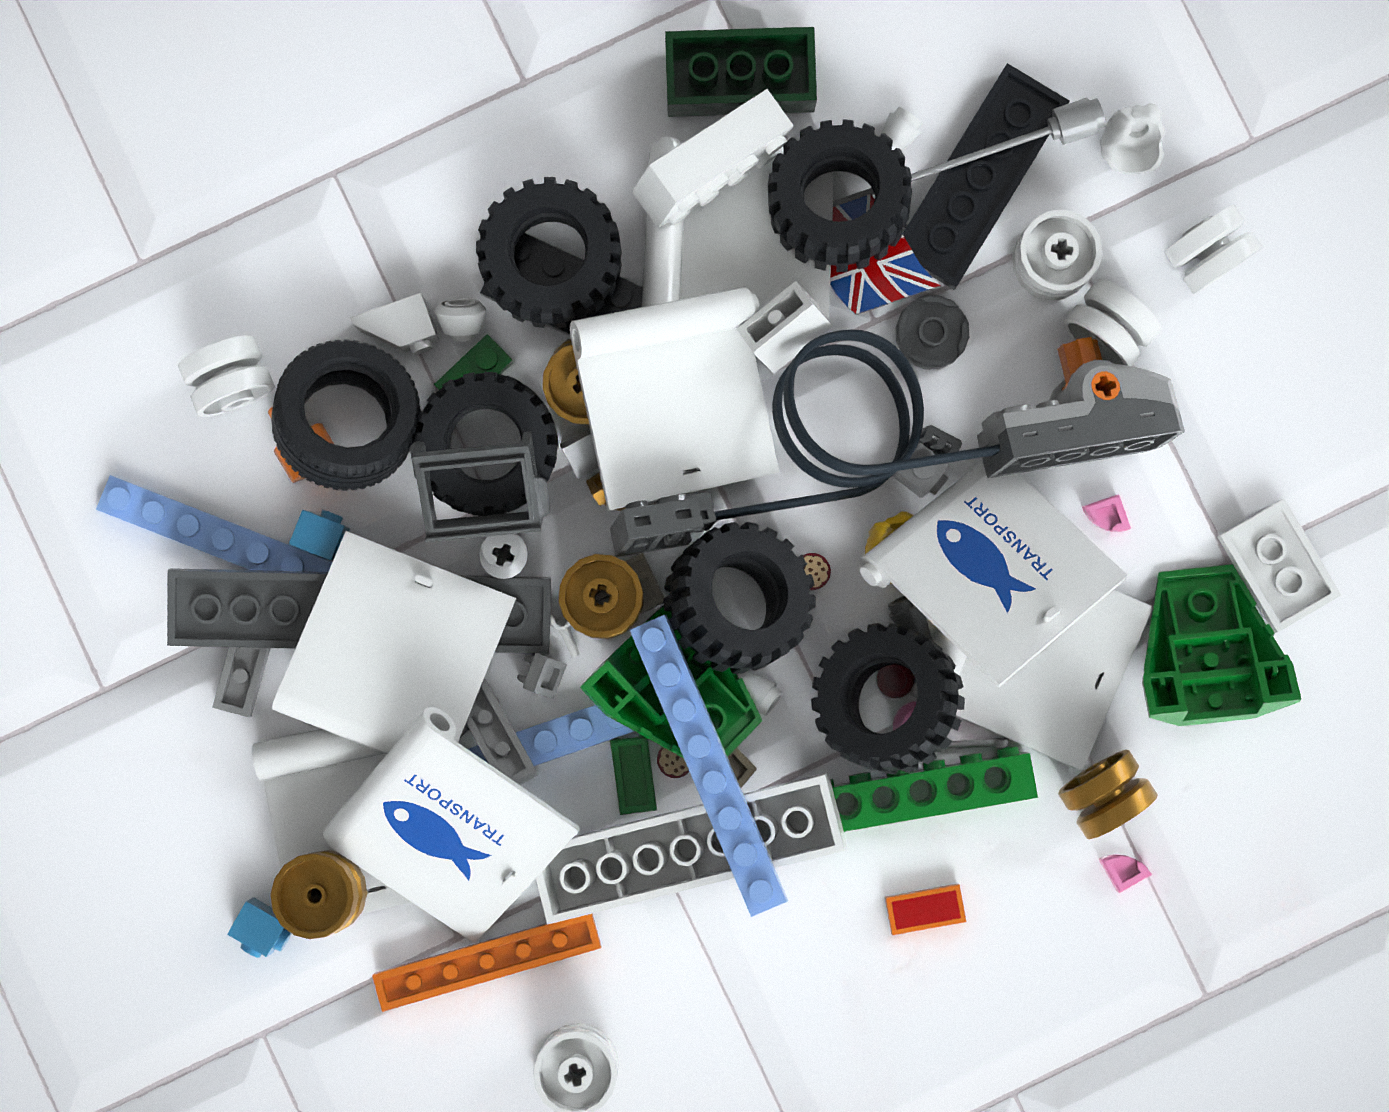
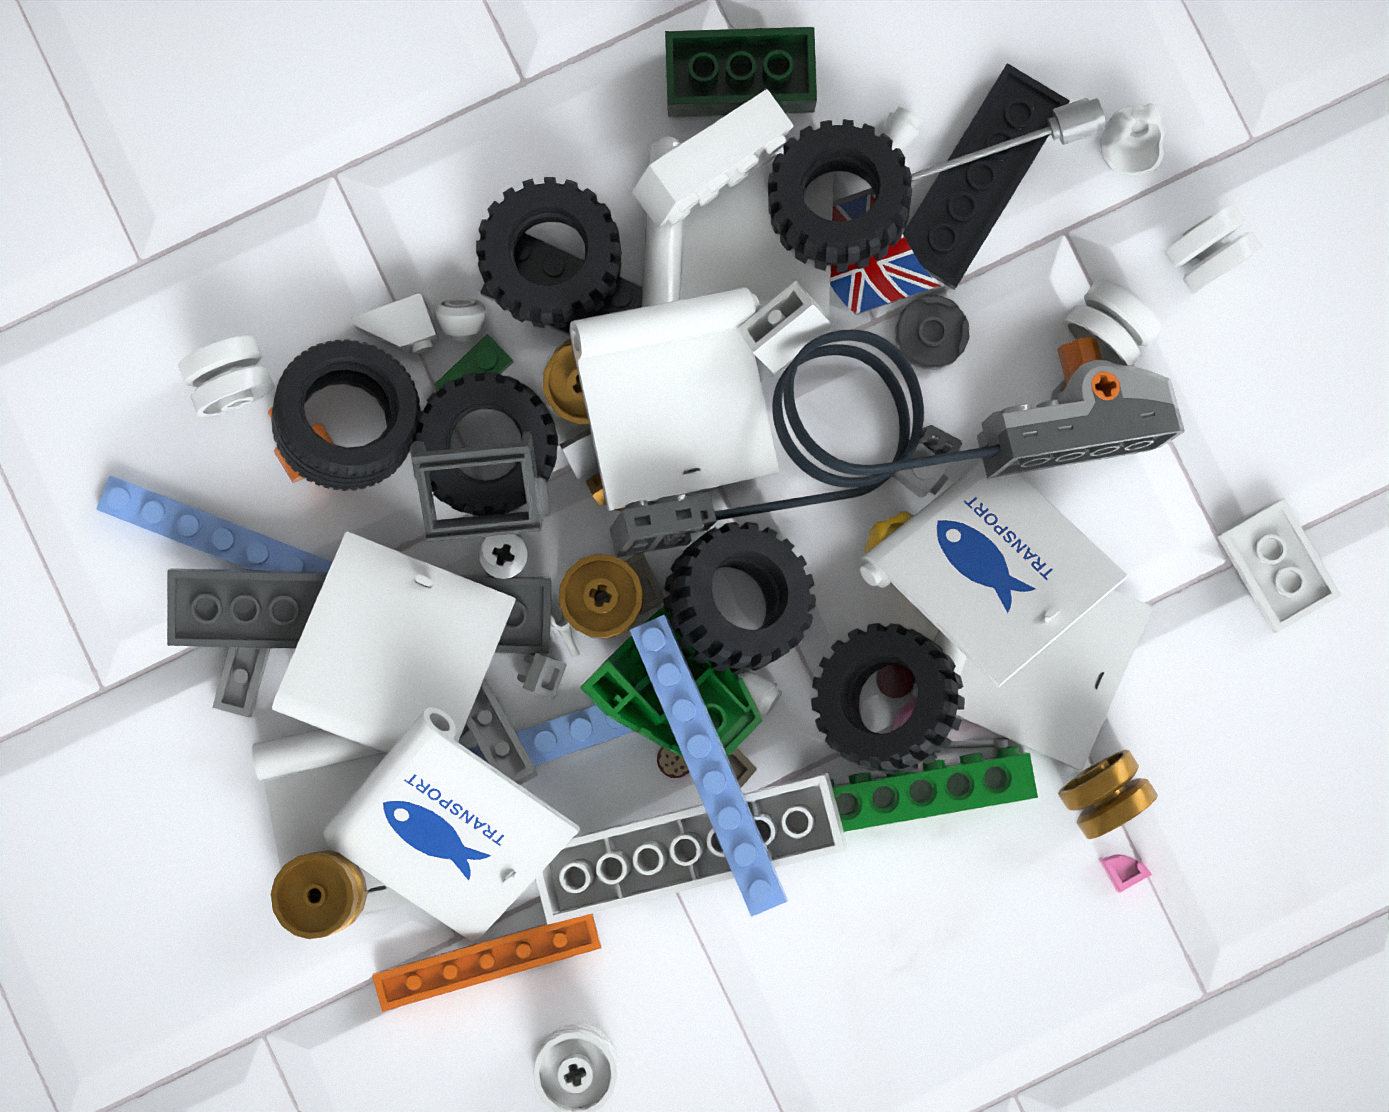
(258, 929): dark azure brick -> none
(319, 534): dark azure brick -> none
(633, 775): green tile -> none
(819, 568): tile -> none
(909, 616): dark grey cone -> none
(925, 909): red tile -> none
(1037, 263): white wheel -> none
(1108, 514): bright pink tile -> none
(1212, 652): green wedge -> none

